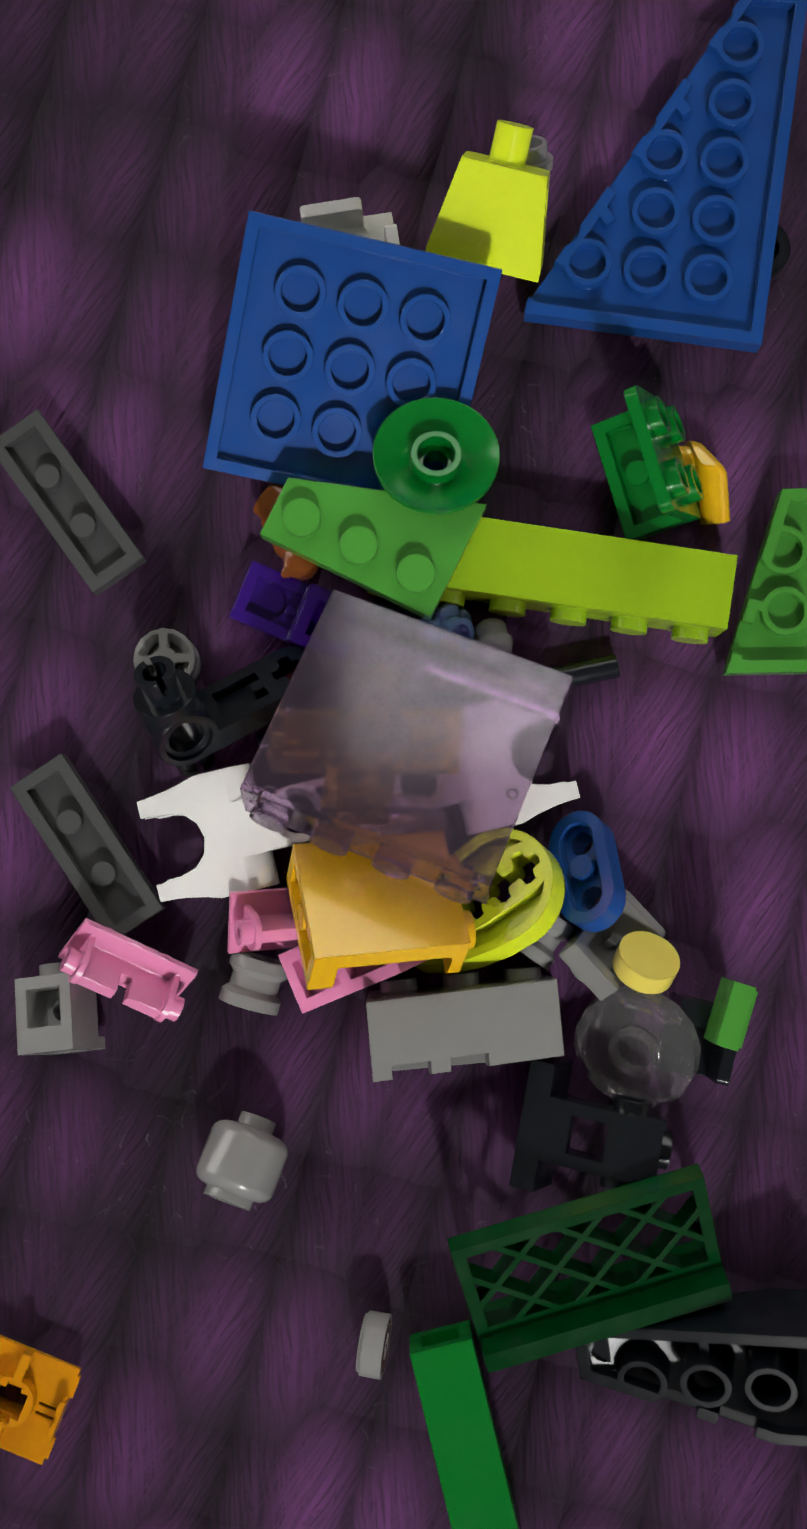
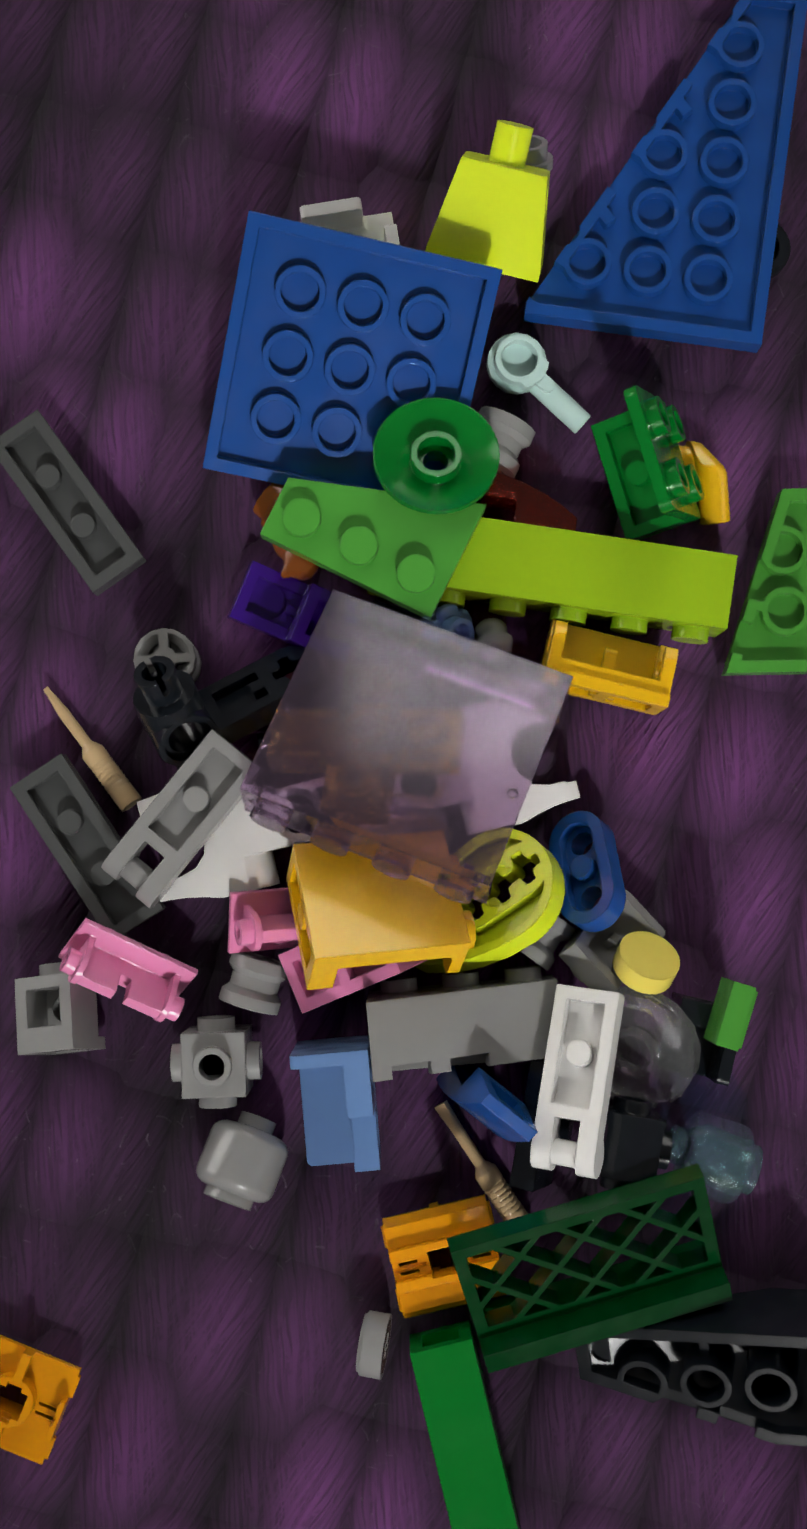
(97, 759): none -> tan piece
(181, 818): none -> light grey plate
(233, 1045): none -> light grey brick
(338, 1102): none -> medium blue panel
(418, 1232): none -> light orange piece
(486, 1173): none -> tan piece
(489, 1103): none -> blue slope
(512, 436): none -> light grey wheel
(520, 366): none -> light aqua plate
(528, 504): none -> clear red slope
(577, 1078): none -> white plate
(612, 667): none -> yellow hinge
(723, 1152): none -> clear light blue head

